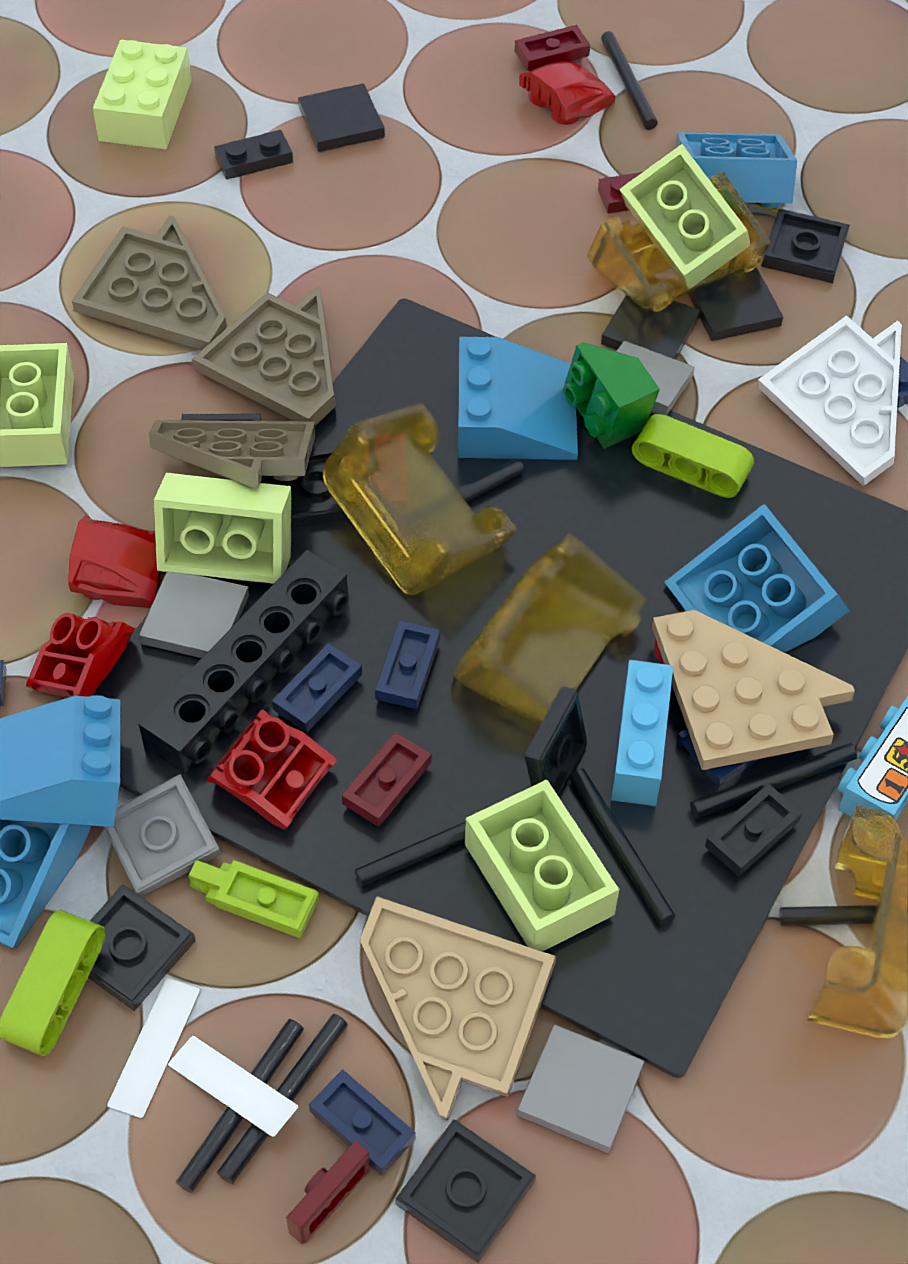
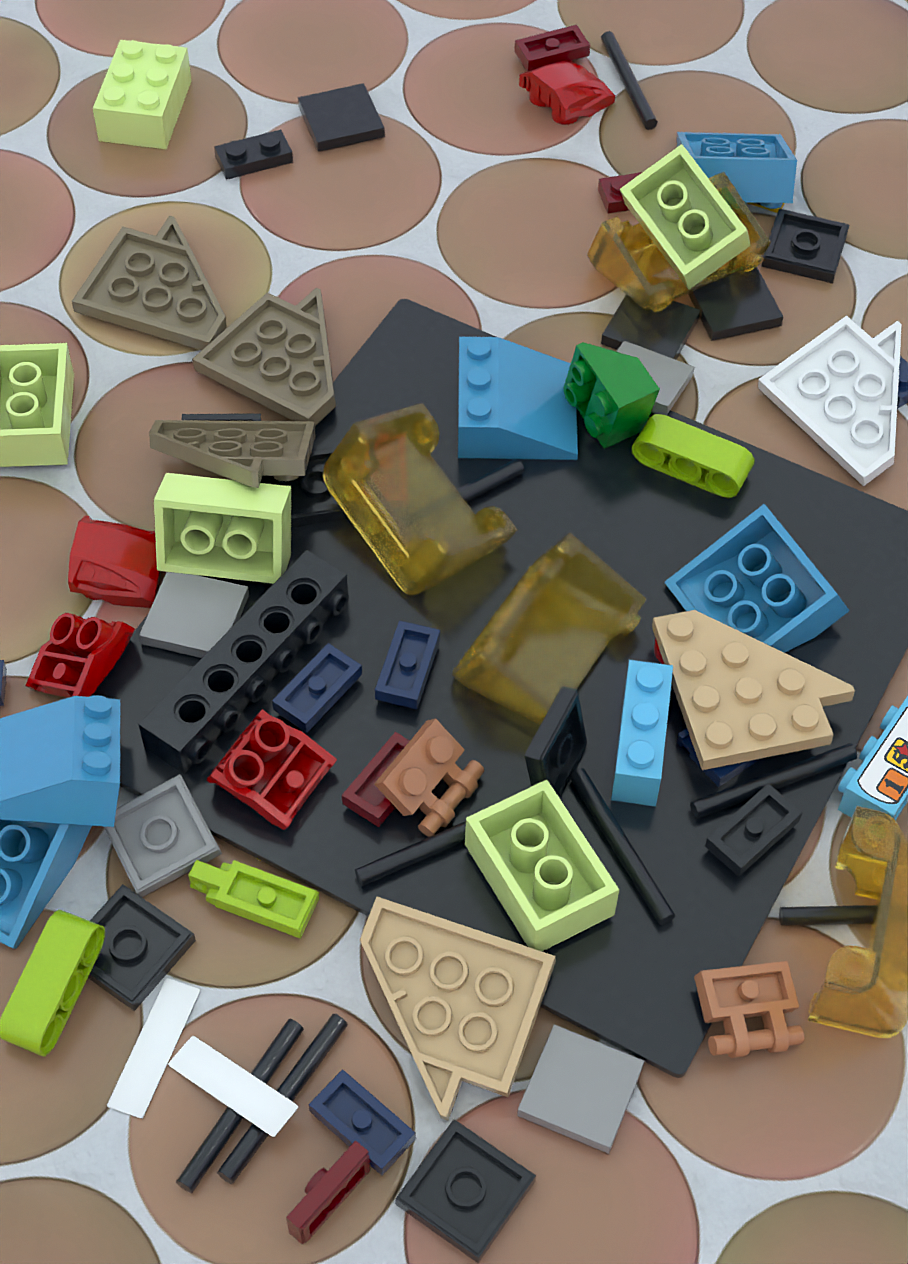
(420, 768): none -> nougat plate
(747, 993): none -> nougat plate

